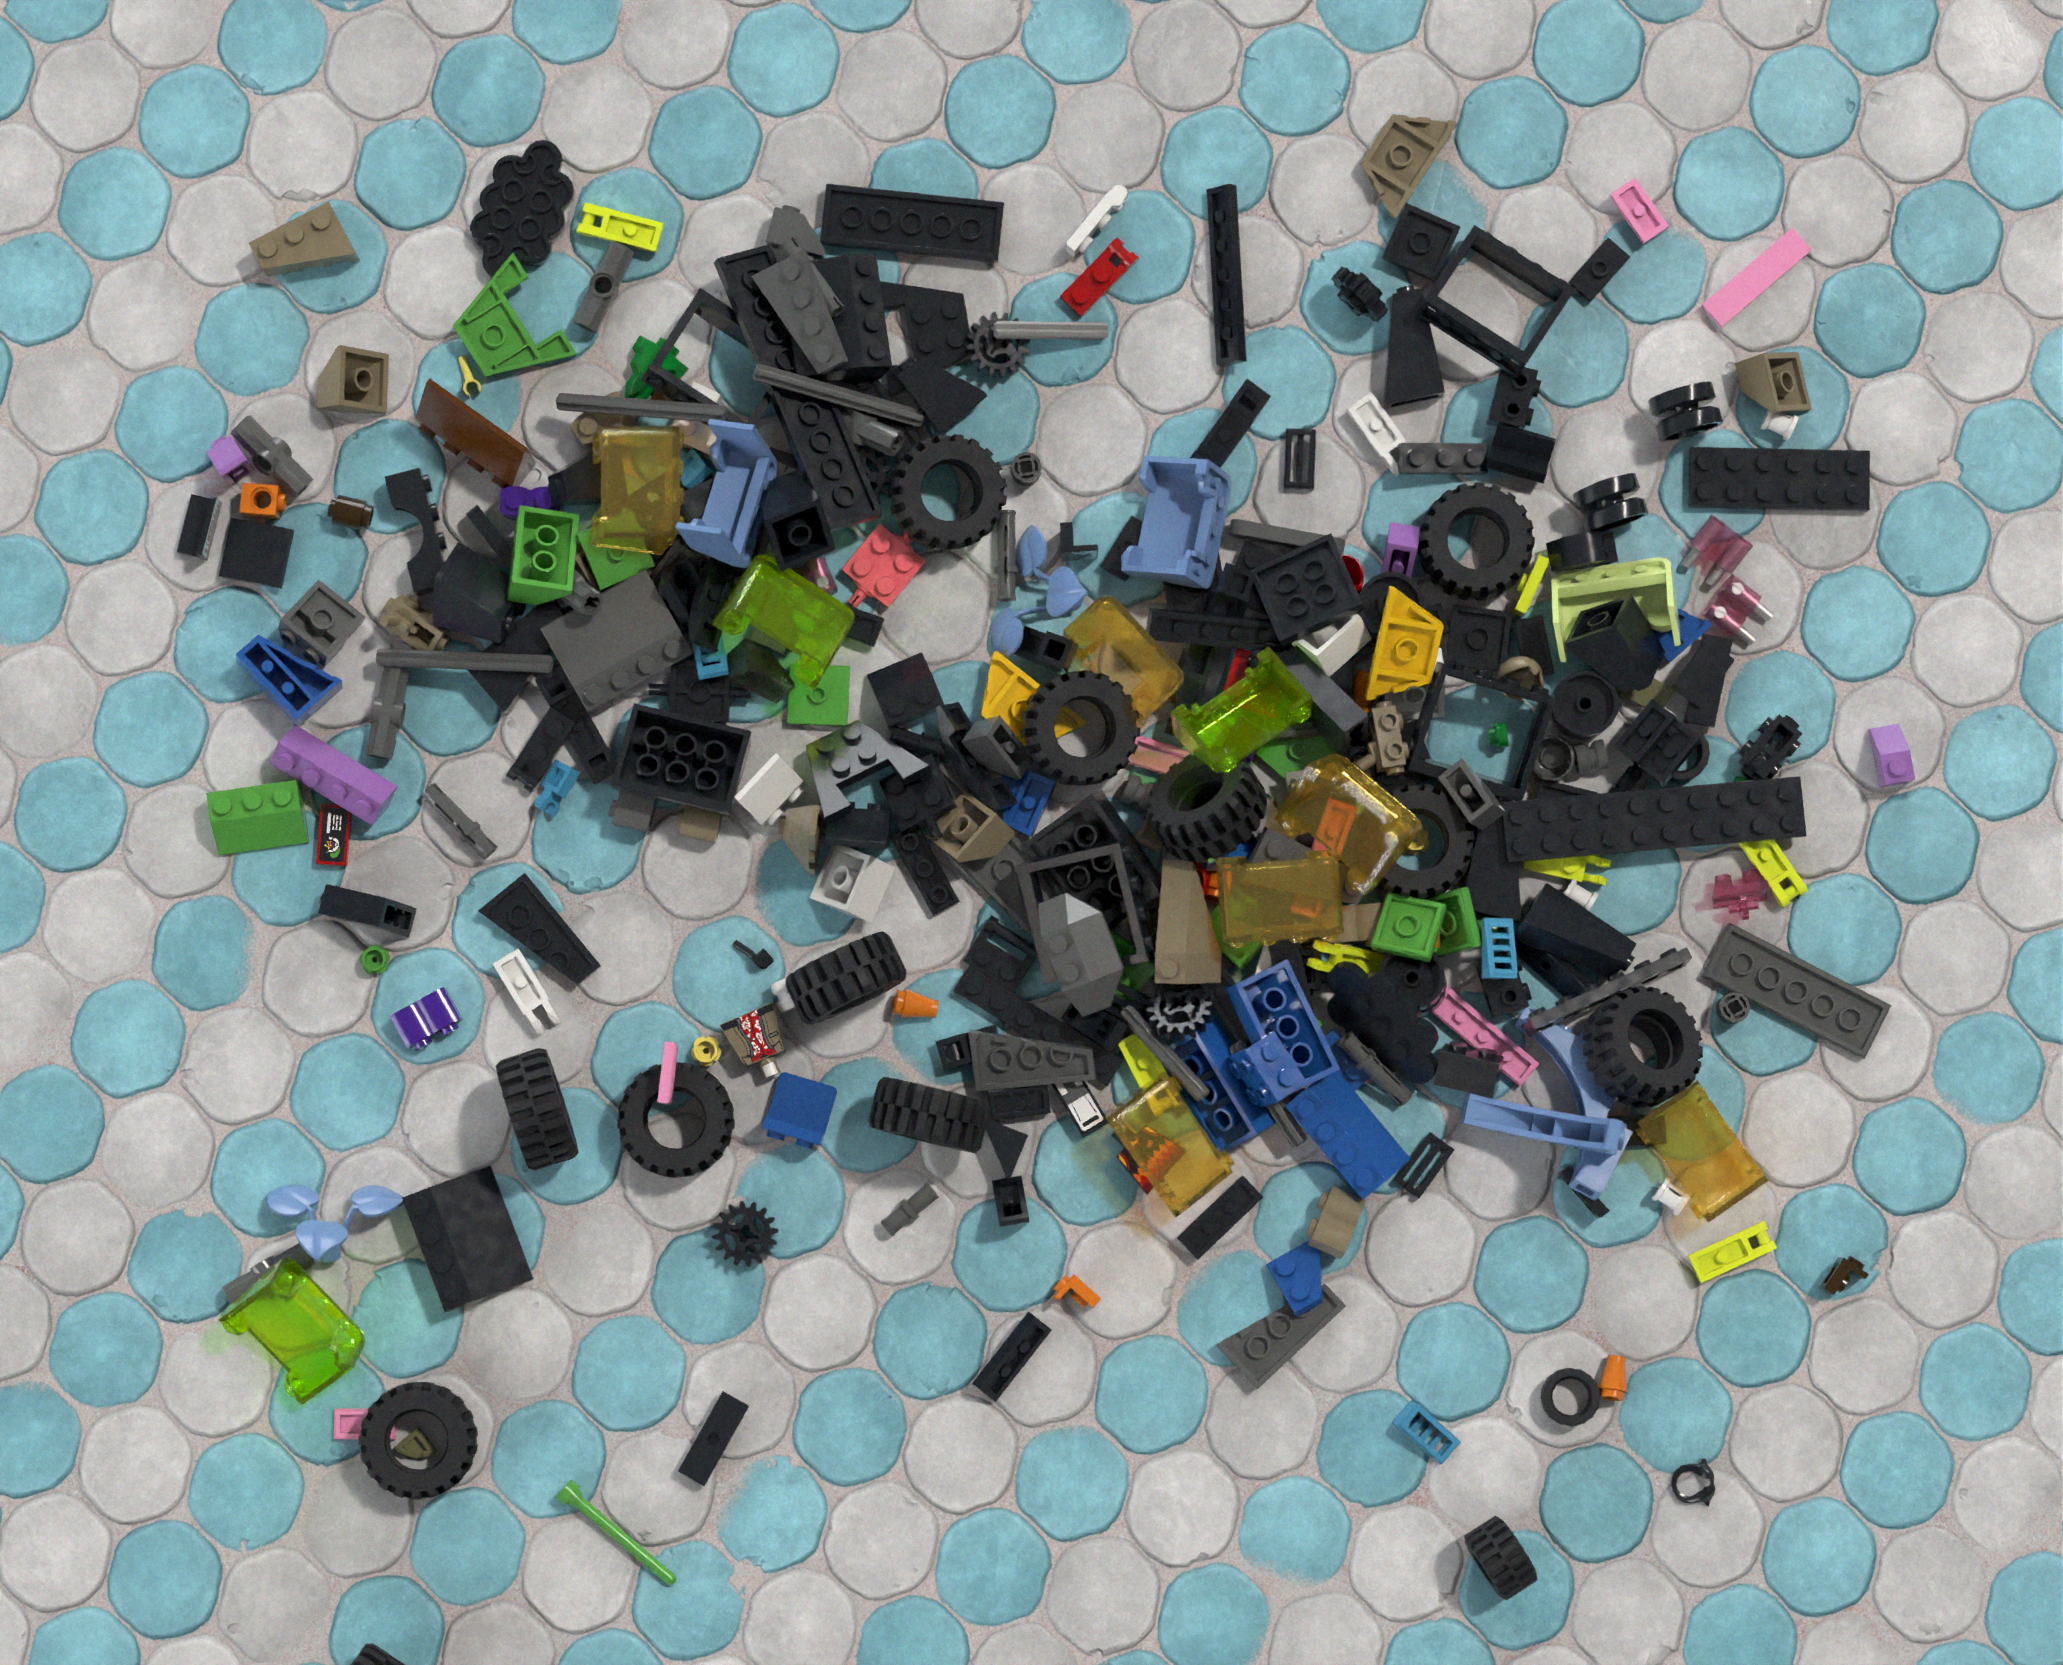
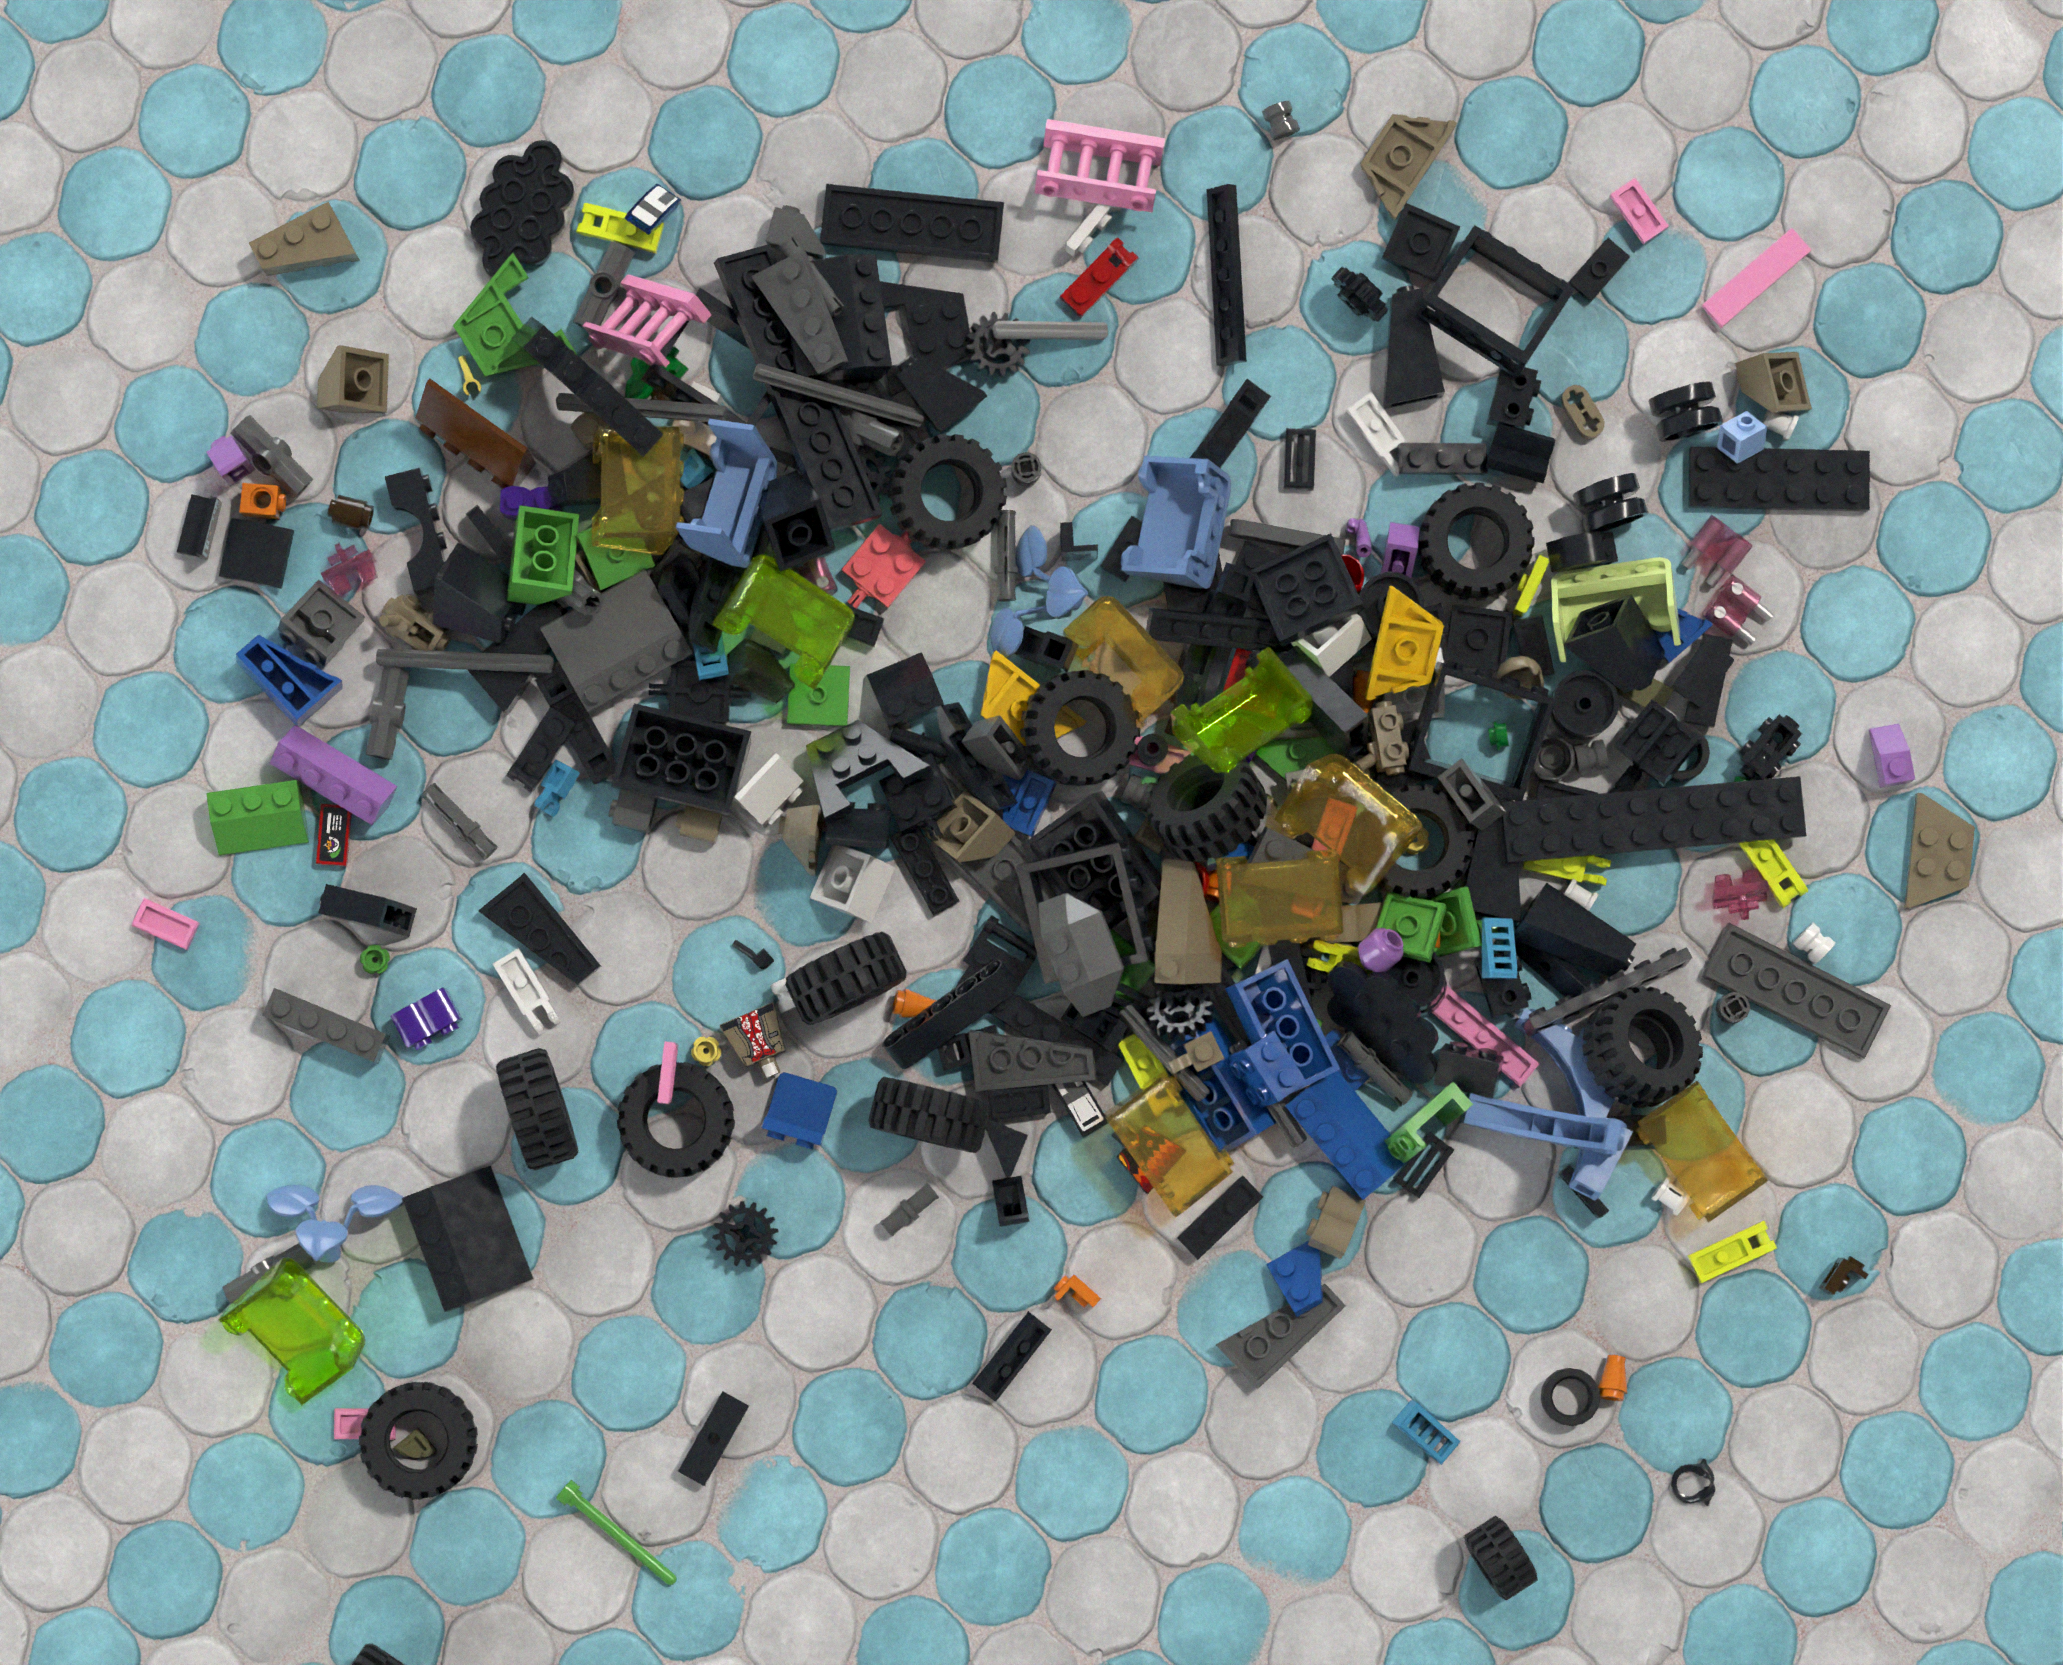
(165, 924): none -> bright pink tile
(326, 1025): none -> dark grey brick
(337, 575): none -> clear pink hips
(587, 385): none -> black arch
(651, 297): none -> bright pink fence
(652, 209): none -> slope
(950, 1014): none -> black beam
(1103, 143): none -> bright pink fence
(1152, 759): none -> black brick
(1201, 1052): none -> dark tan plate
(1280, 120): none -> dark grey wheel
(1362, 536): none -> medium lavender arm
(1380, 950): none -> medium lavender head
(1446, 1106): none -> bright green panel
(1576, 416): none -> dark tan beam
(1742, 437): none -> light blue brick
(1814, 943): none -> white wheel
(1938, 853): none -> dark tan wing

